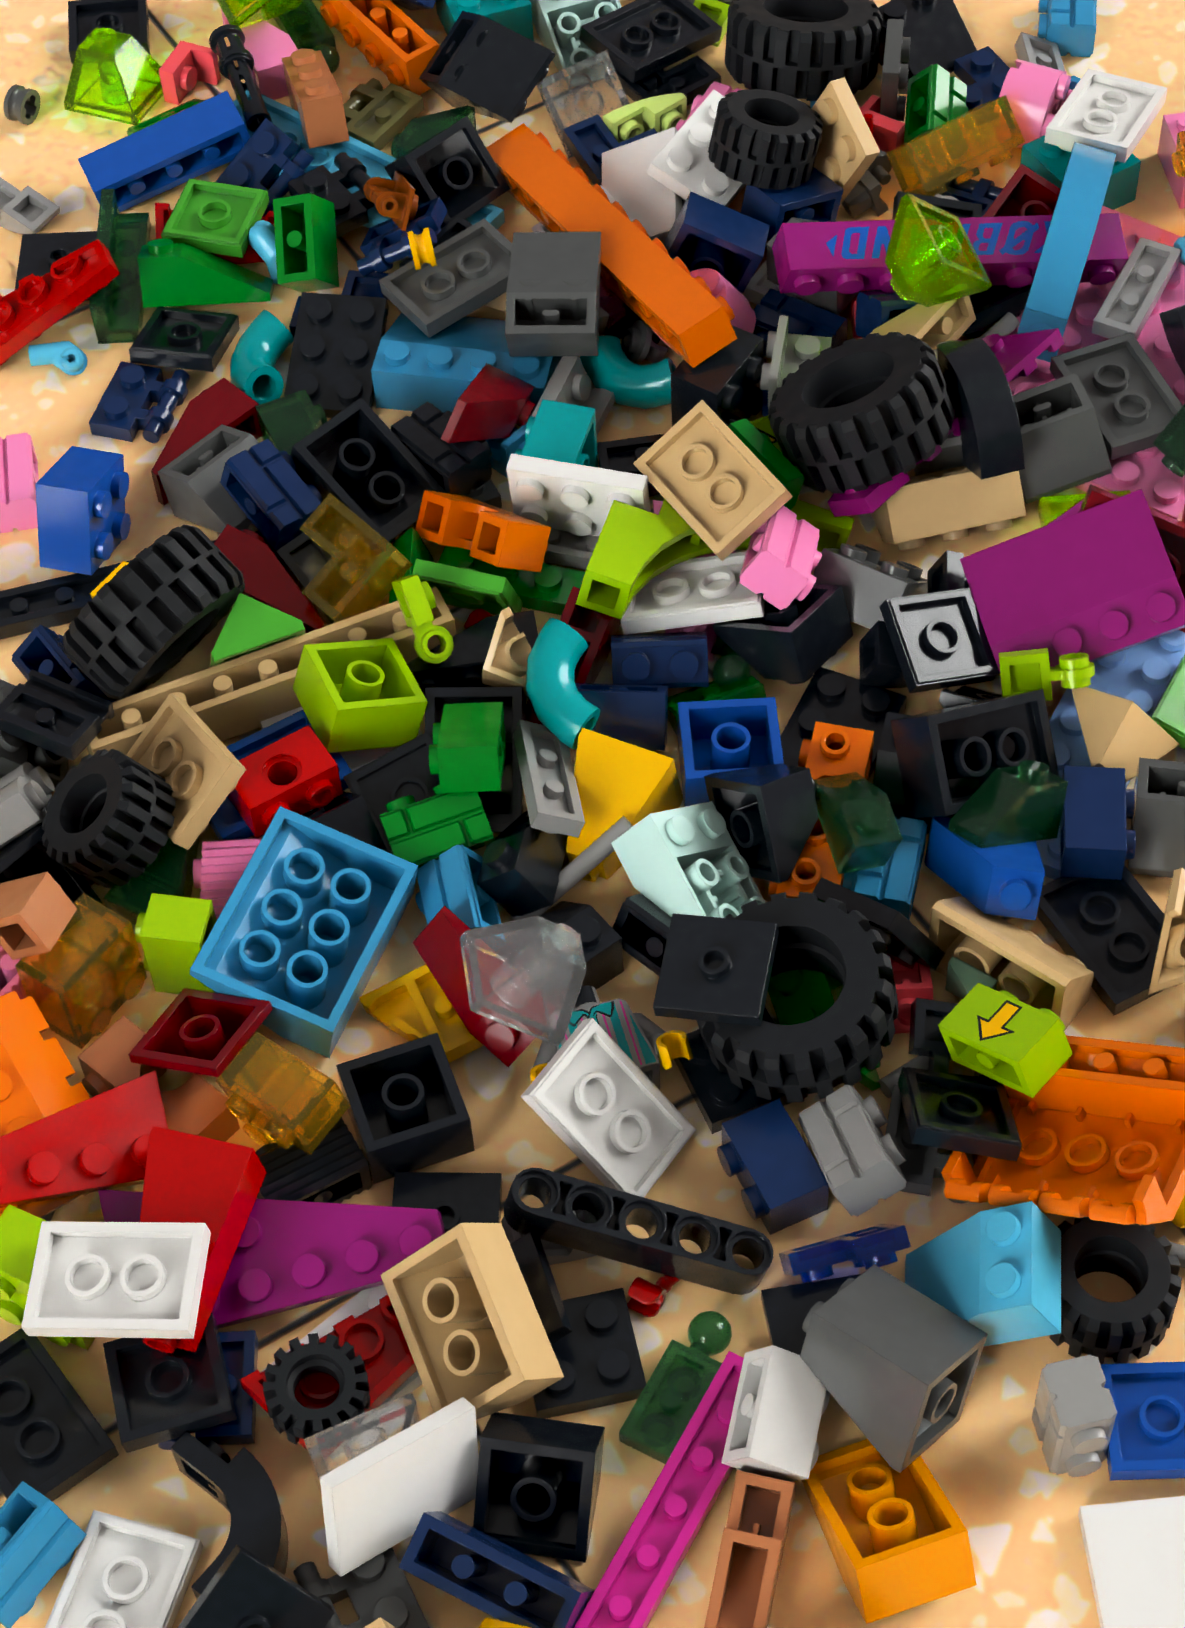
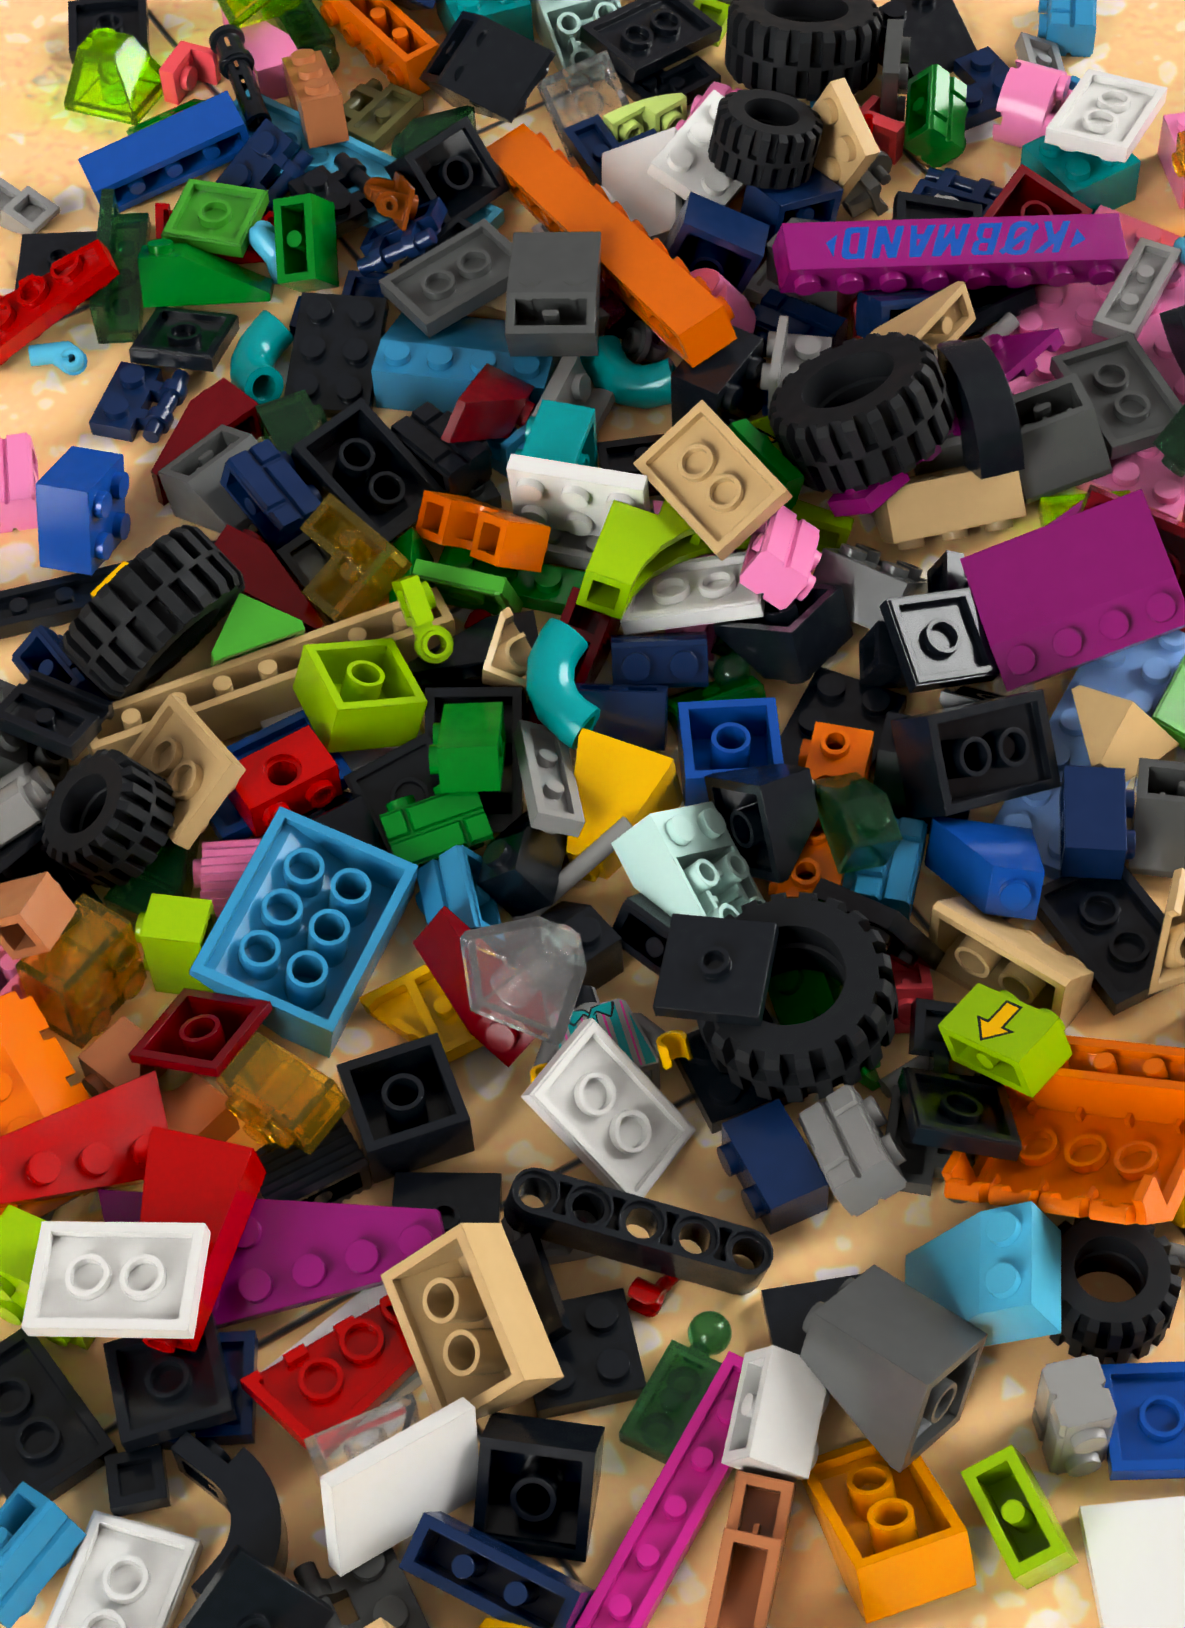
(21, 104): dark grey bush -> none
(137, 1481): none -> black plate
(307, 1359): black tyre -> none
(422, 248): yellow bush -> none
(862, 1247): clear blue plate -> none
(932, 255): clear neon green slope -> none
(957, 148): clear yellow brick -> none
(963, 977): sand green slope -> none
(1013, 807): clear green slope -> none
(1019, 1517): none -> lime brick
(1032, 671): lime plate -> none
(1068, 241): dark azure arch -> none

